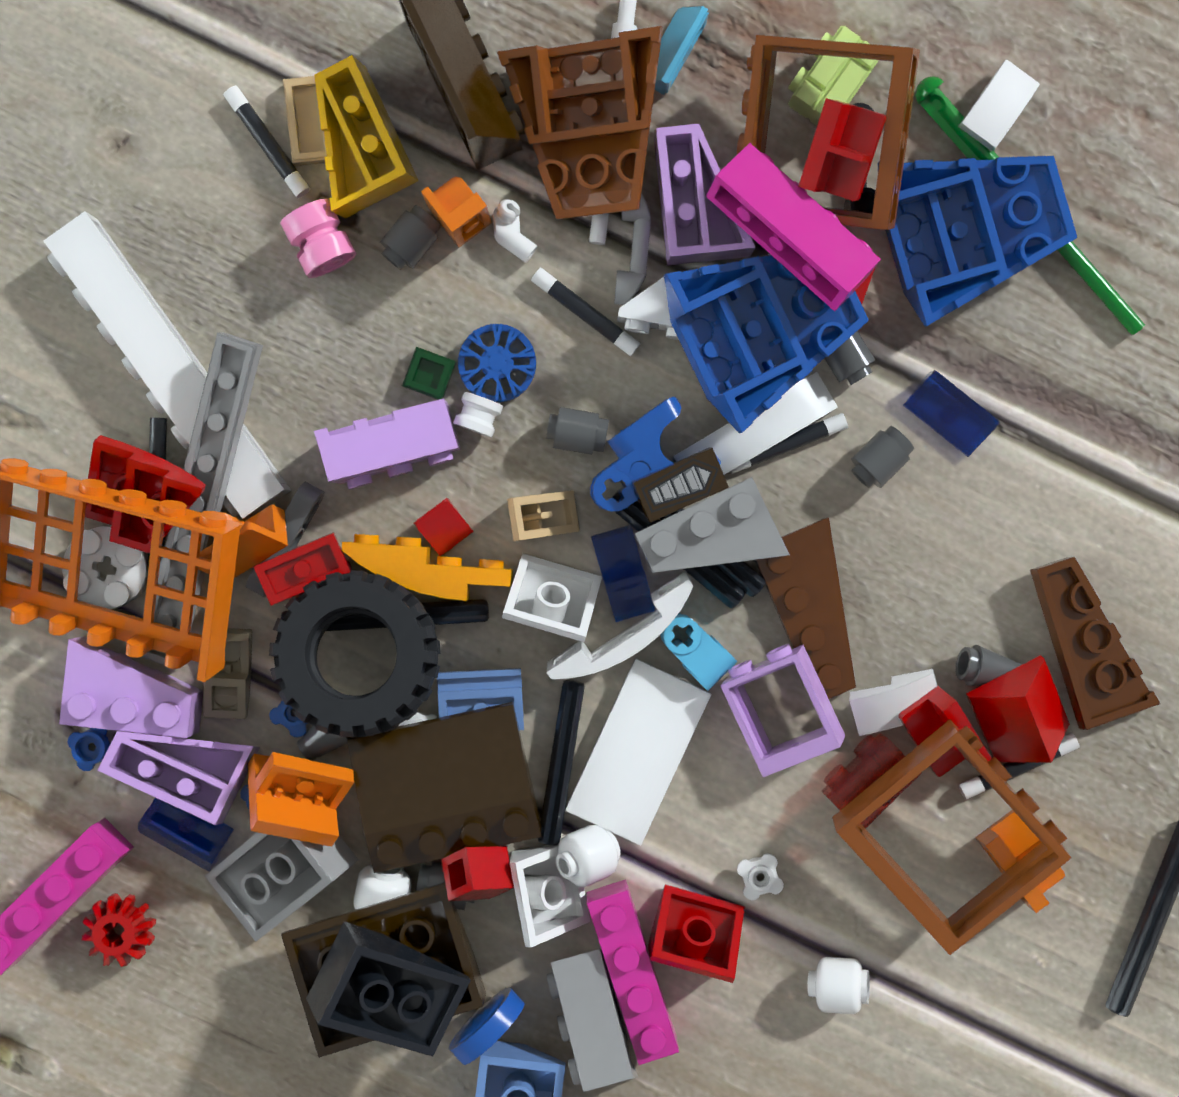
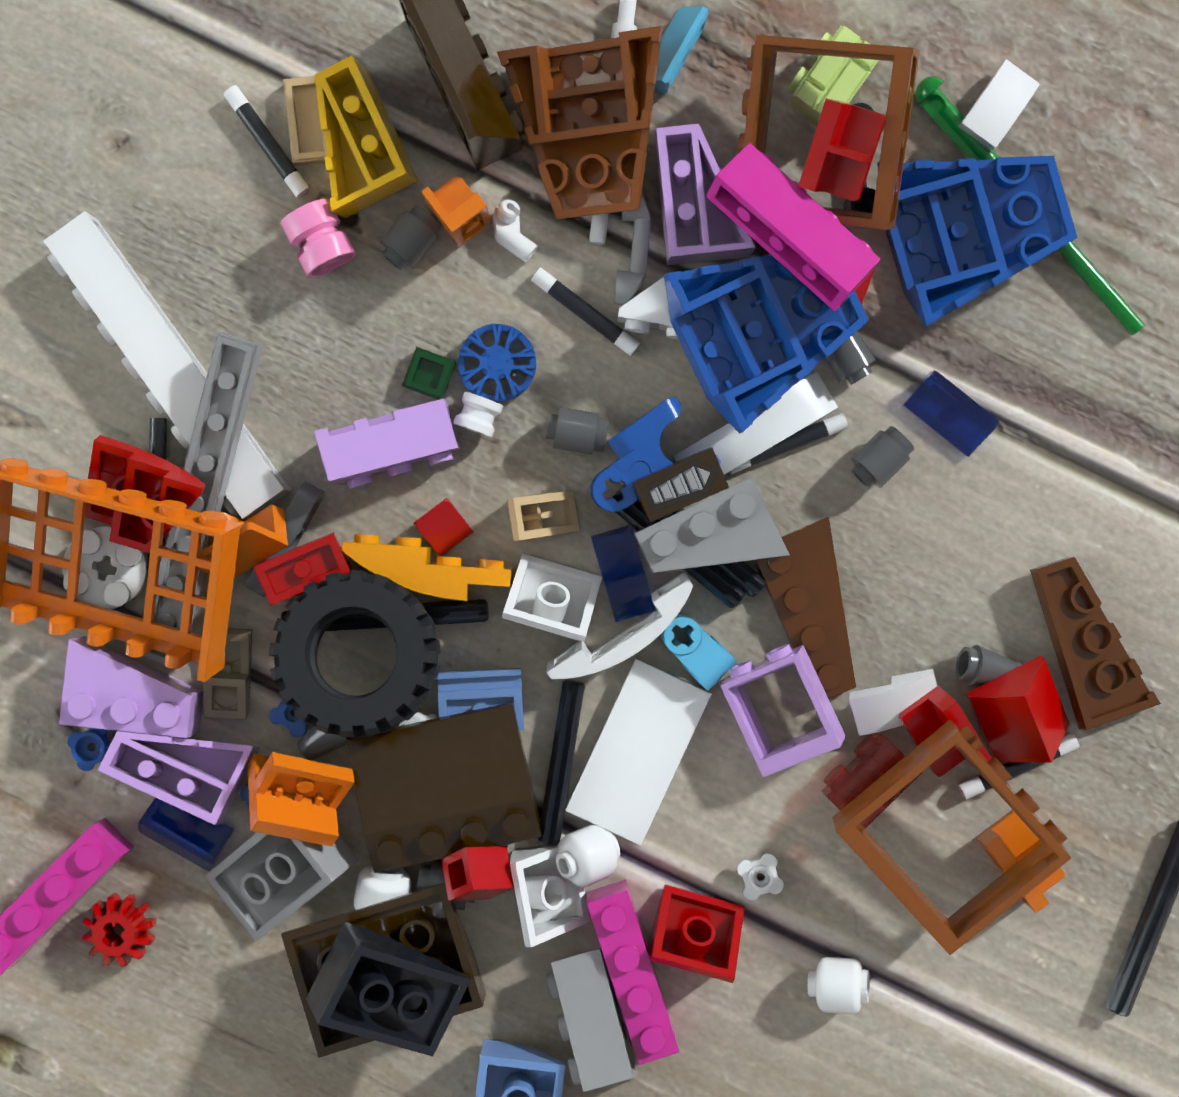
(486, 1026): blue piece -> none

